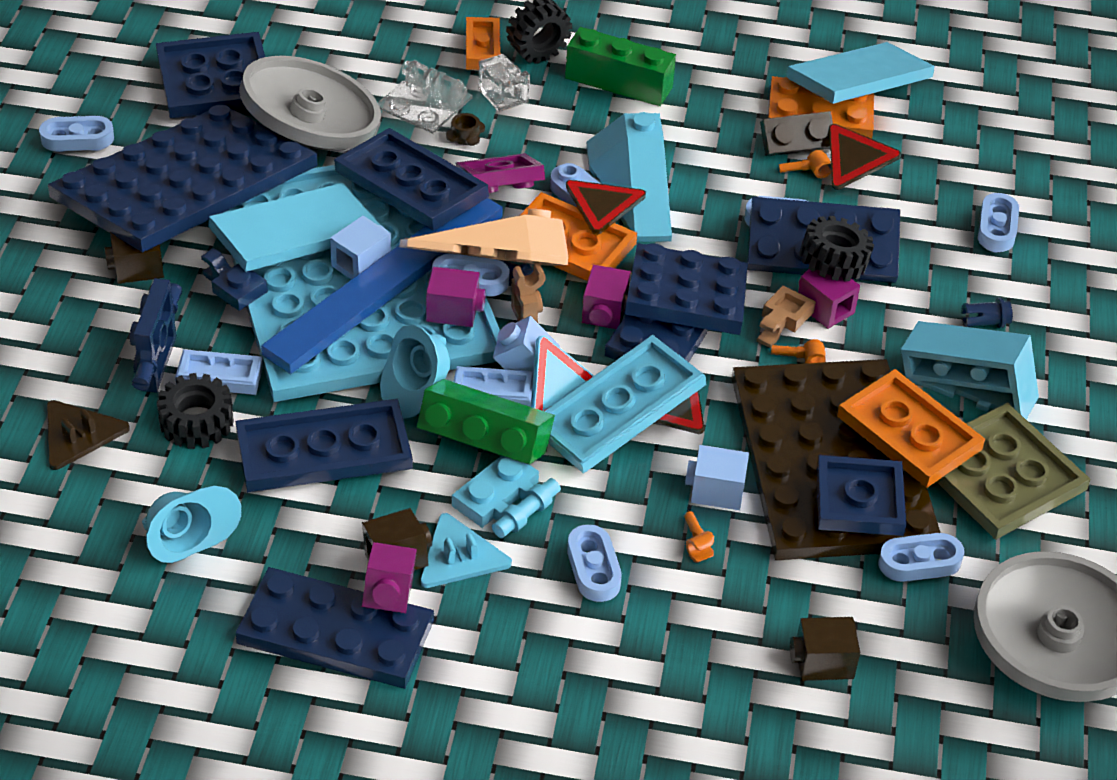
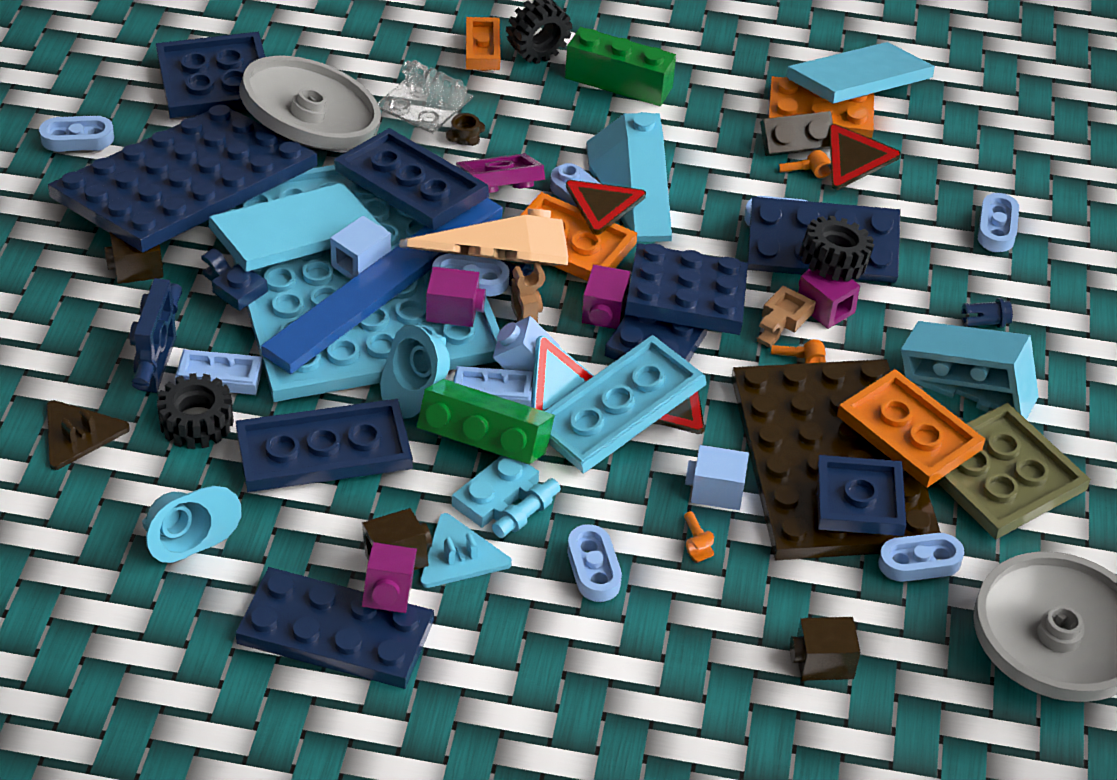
(503, 83): clear brick -> none

